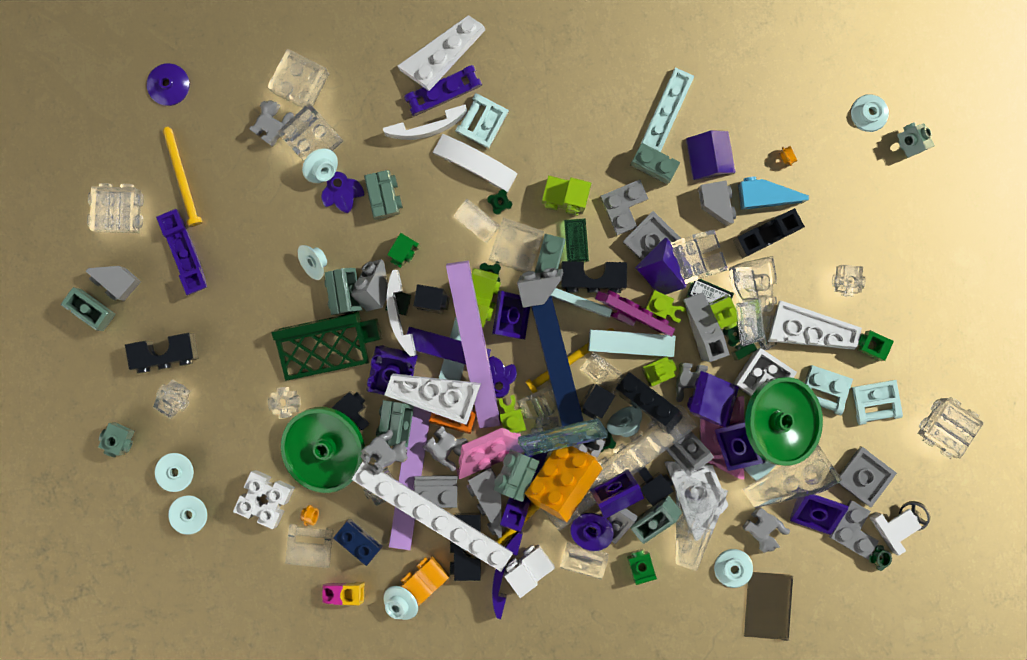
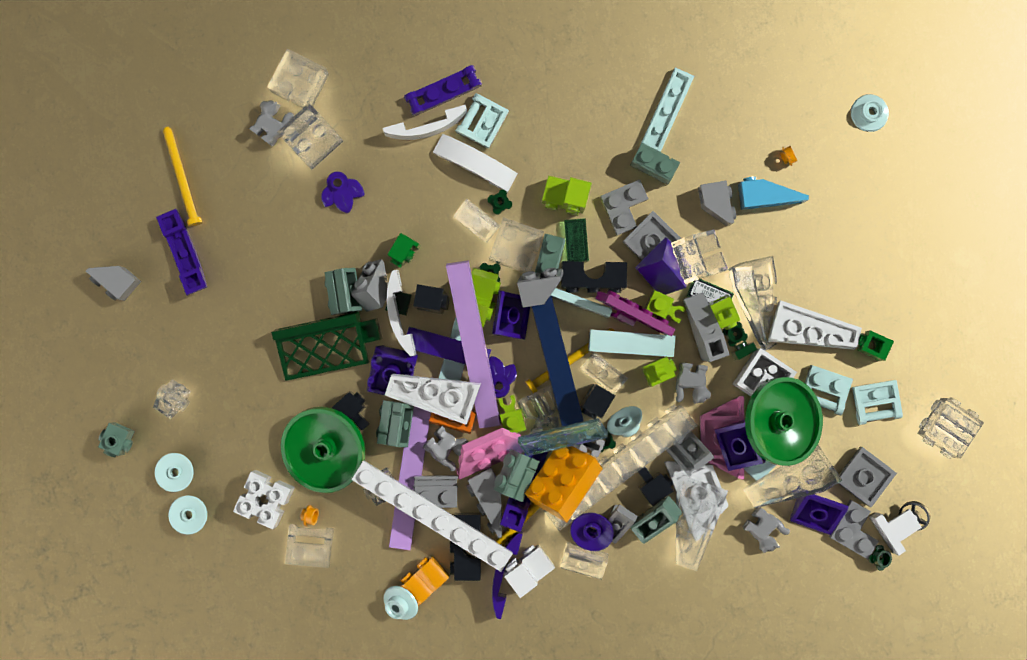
(88, 309): sand green brick -> none
(115, 208): clear brick -> none
(142, 355): black arch -> none
(172, 93): dark purple dish -> none
(292, 402): clear brick -> none
(312, 261): light aqua piece -> none
(320, 165): light aqua piece -> none
(343, 593): leg -> none
(358, 542): dark blue brick -> none
(382, 194): sand green brick -> none
(383, 453): light grey animal -> none
(442, 53): white wing -> none
(617, 493): dark purple slope -> none
(645, 575): green brick -> none
(654, 405): black arch -> none
(710, 154): dark purple slope -> none
(713, 399): dark purple slope -> none
(731, 558): light aqua piece -> none
(750, 321): clear slope -> none
(768, 233): black arch -> none
(768, 606): clear smoke piece -> none
(849, 273): clear brick -> none
(915, 139): sand green brick -> none

